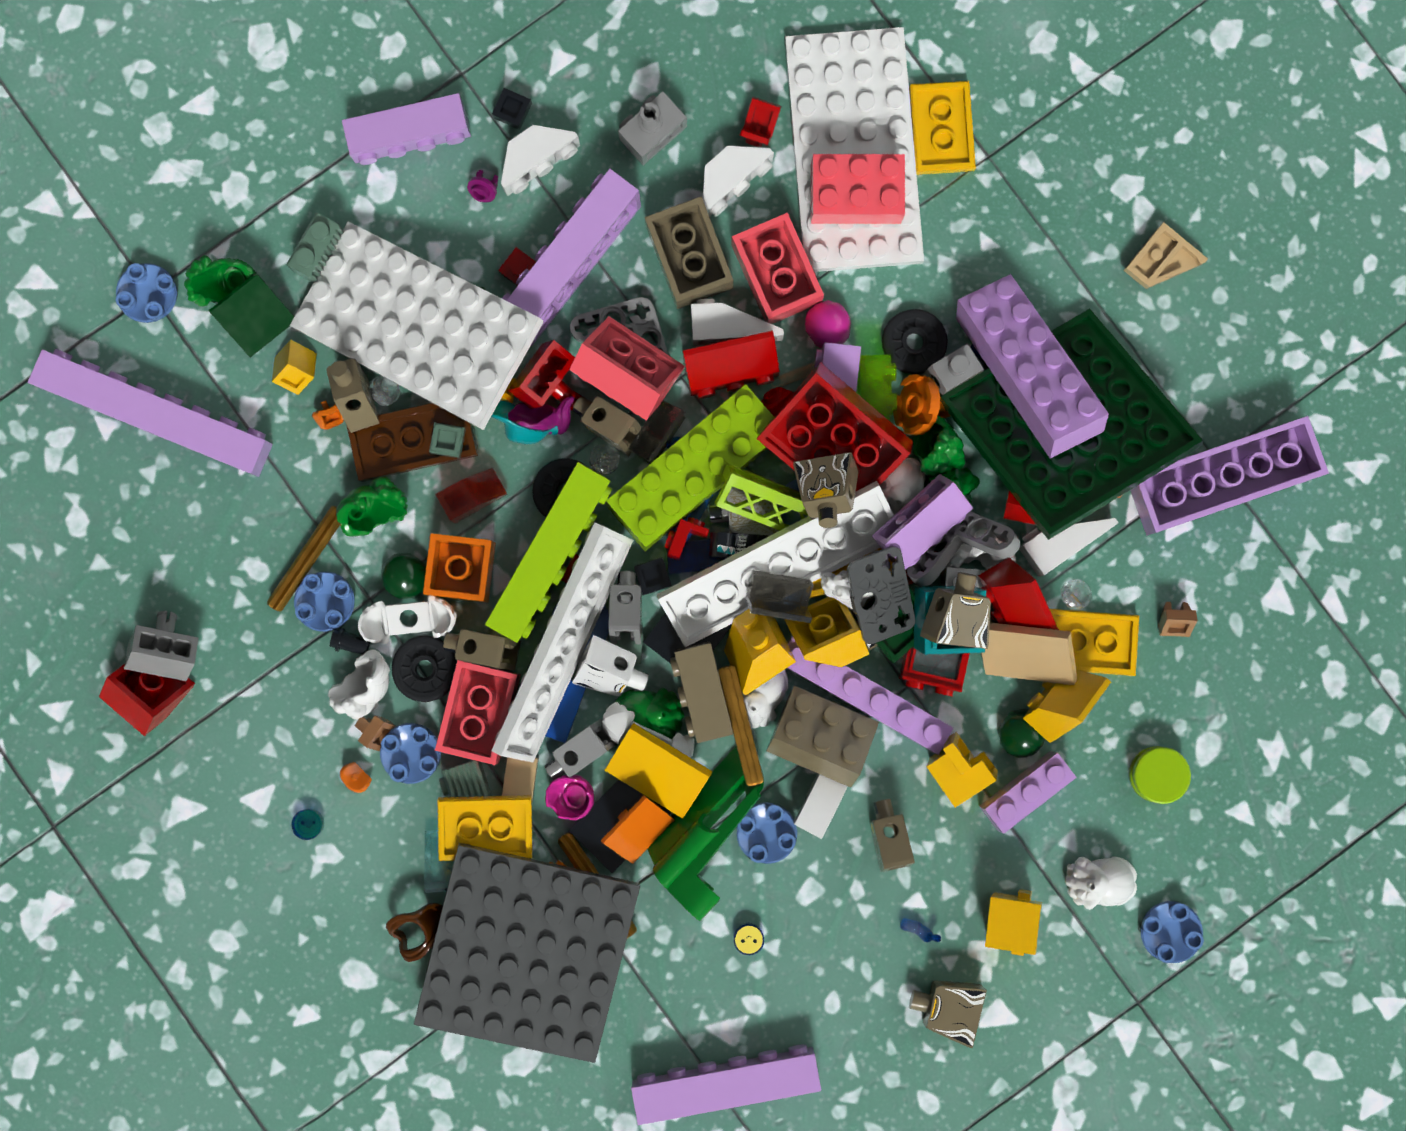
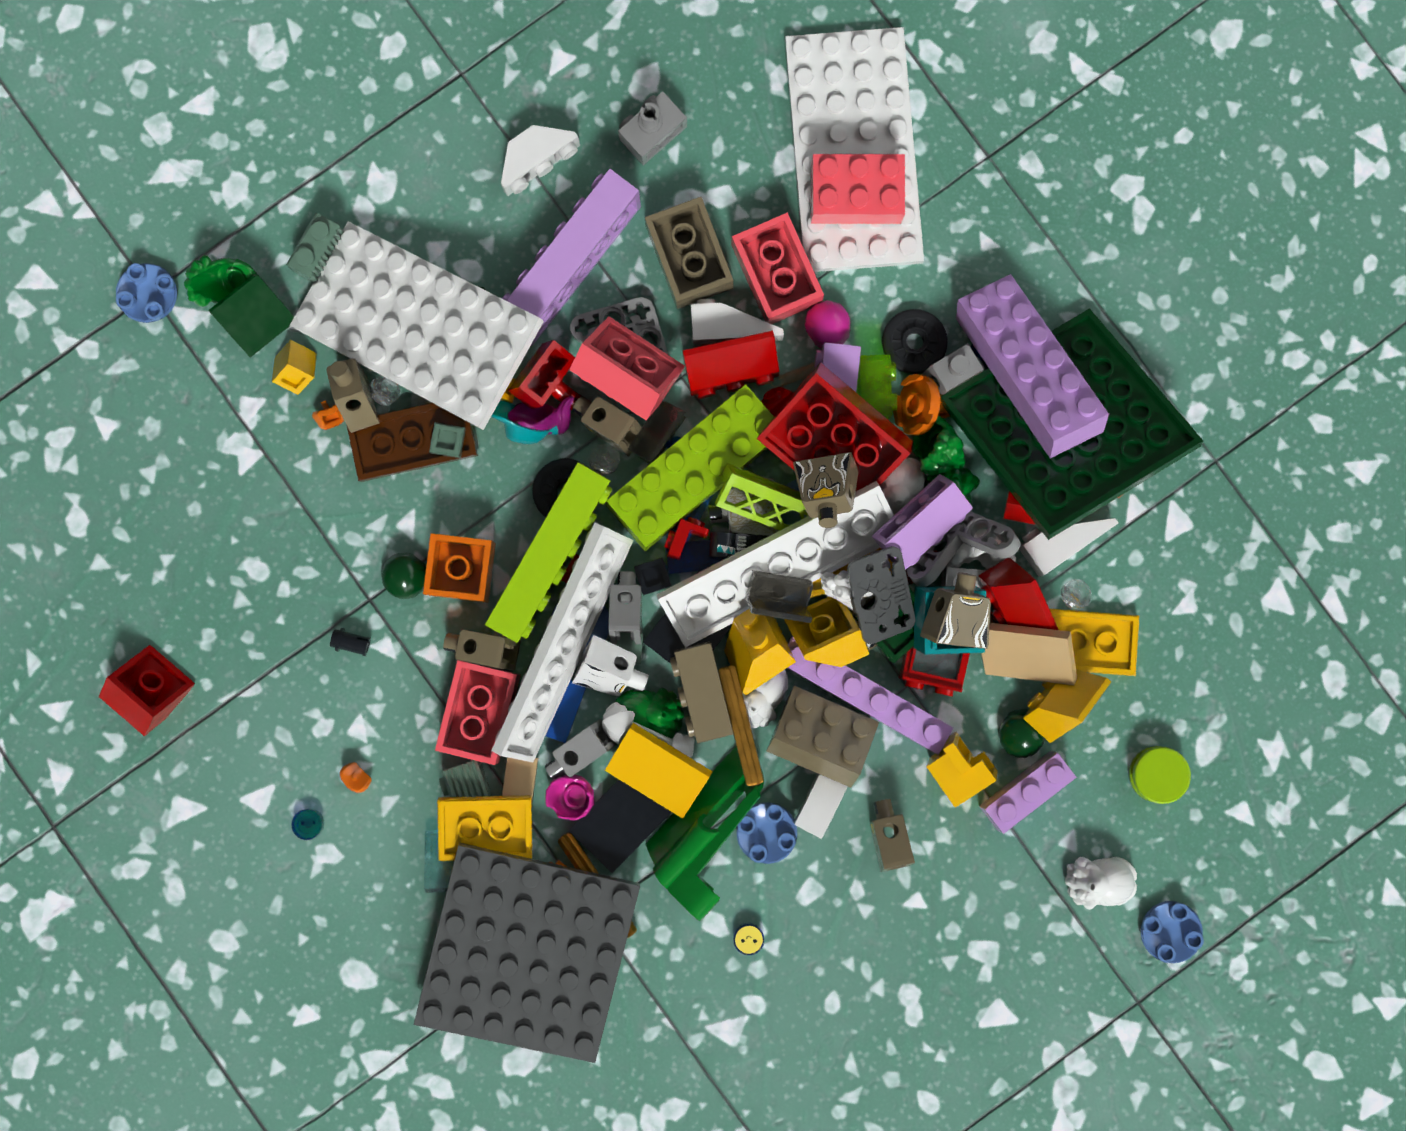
(149, 412): lavender brick -> none
(161, 650): light grey brick -> none
(304, 561): pearl gold axle -> none
(324, 601): medium blue dish -> none
(362, 688): white hair -> none
(370, 507): green hair -> none
(373, 731): medium nougat tile -> none
(383, 620): white piece -> none
(405, 669): black wheel -> none
(406, 129): lavender brick -> none
(409, 753): medium blue dish -> none
(427, 918): reddish brown piece -> none
(471, 495): clear red slope -> none
(482, 188): magenta plate -> none
(511, 108): black plate -> none
(515, 265): red plate -> none
(637, 829): orange piece -> none
(725, 1085): lavender brick -> none
(730, 174): white slope -> none
(760, 122): red bracket -> none
(919, 929): clear blue piece -> none
(942, 127): yellow tile -> none
(951, 1009): dark tan torso -> none
(1013, 923): yellow plate -> none
(1163, 258): tan wing -> none
(1177, 622): medium nougat tile -> none
(1229, 475): lavender brick -> none

